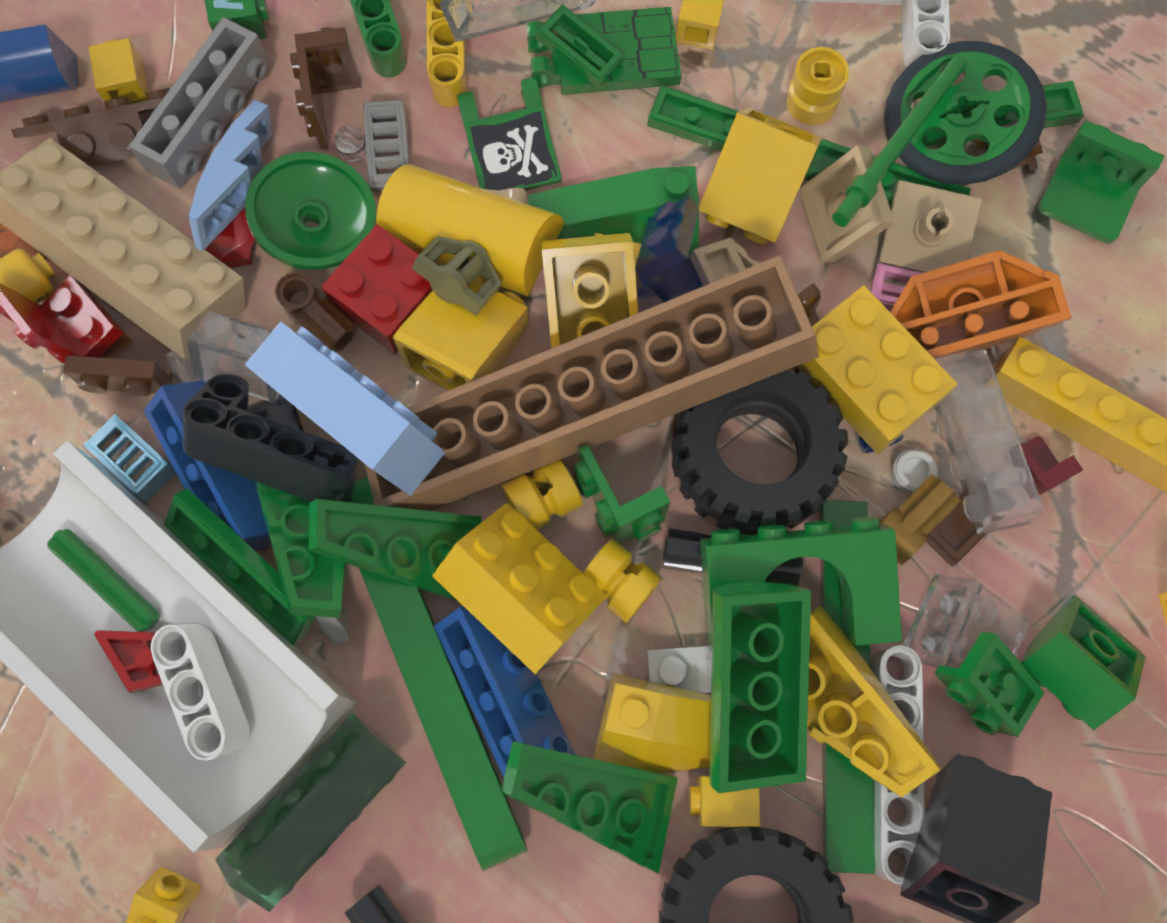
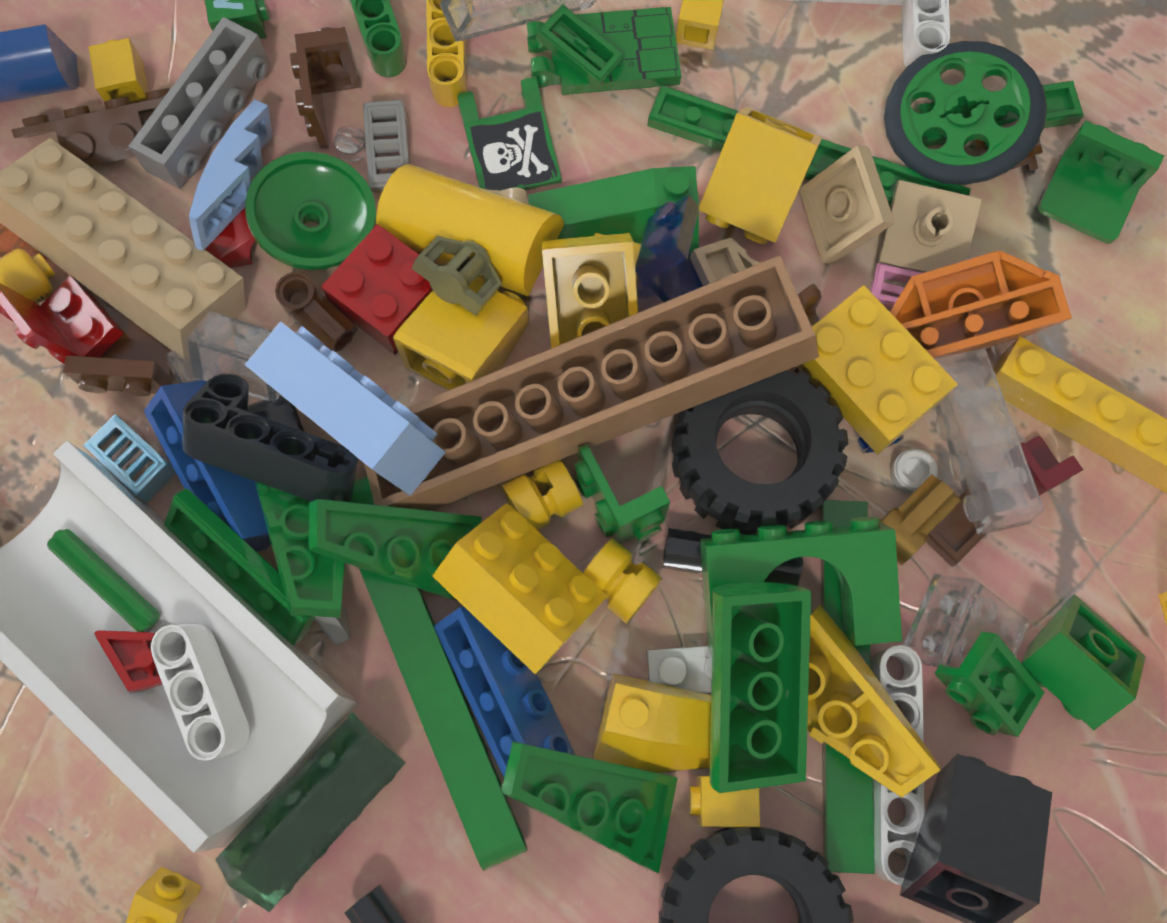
(817, 85): yellow wheel -> none
(864, 186): green bar -> none

